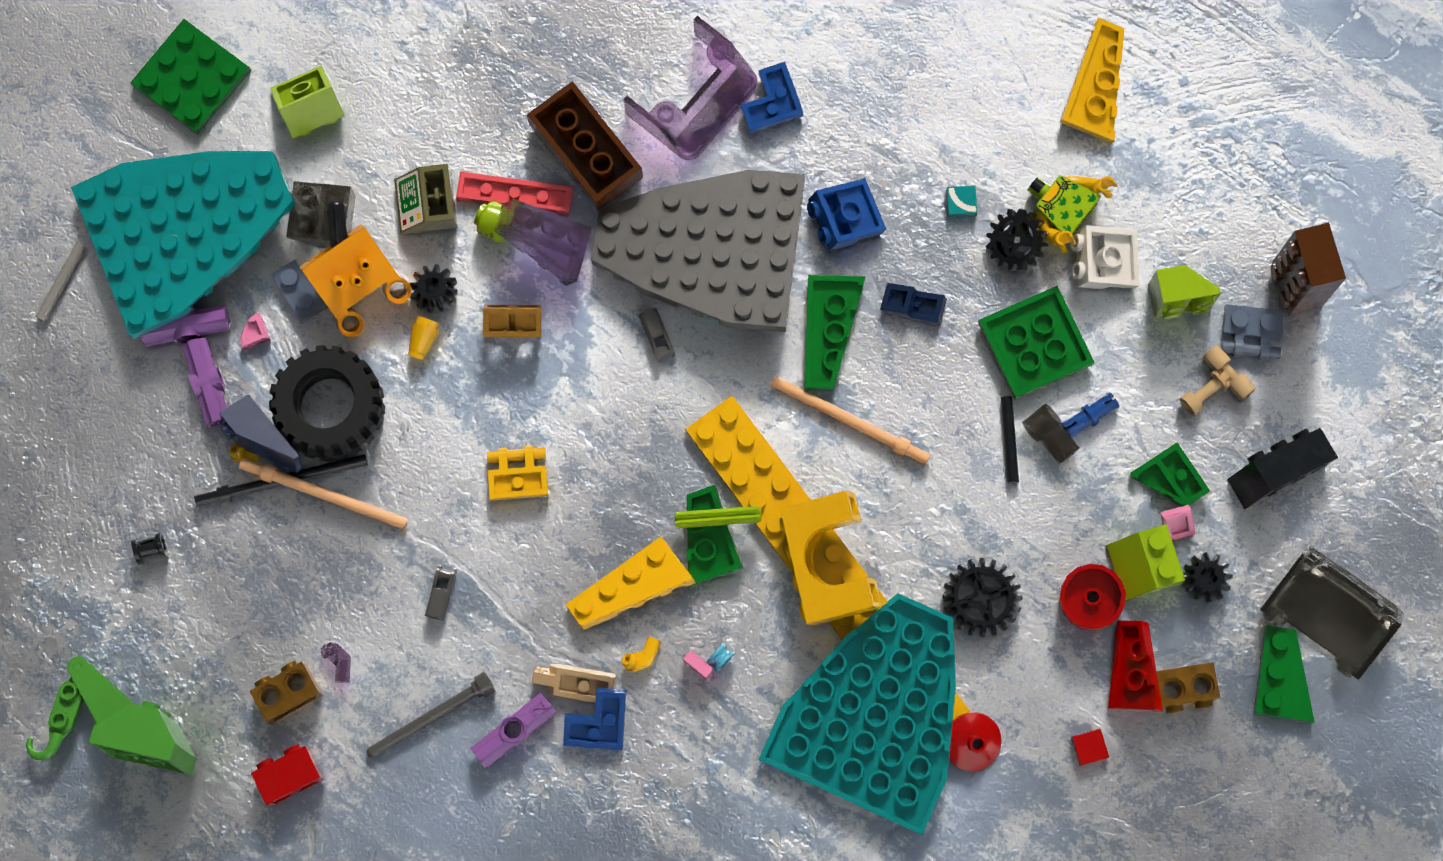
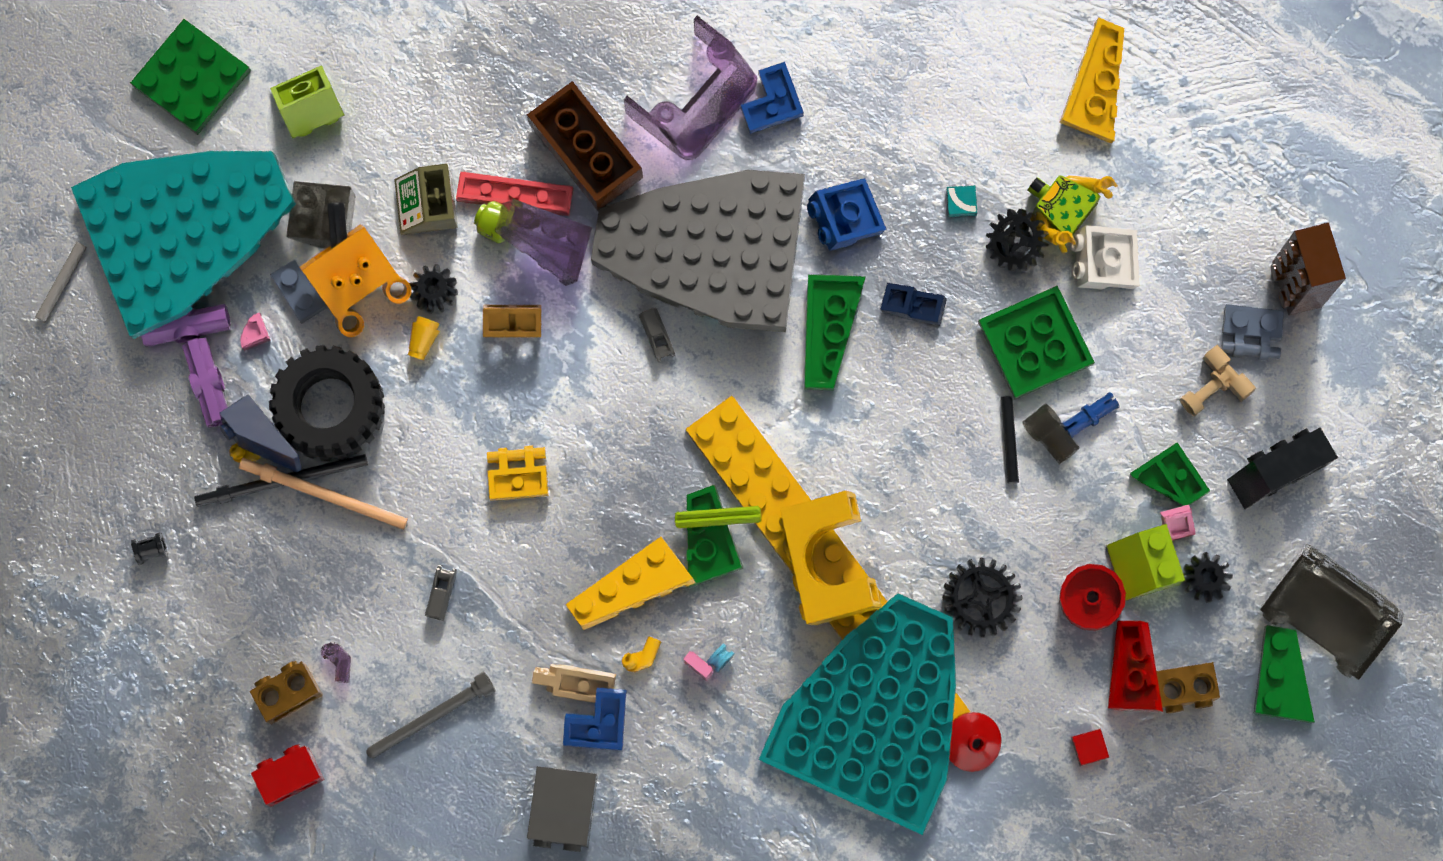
(122, 728): bright green slope -> none
(497, 743): medium lavender piece -> none
(562, 808): none -> dark grey brick
(900, 445): light nougat bar -> none
(1180, 291): lime slope -> none

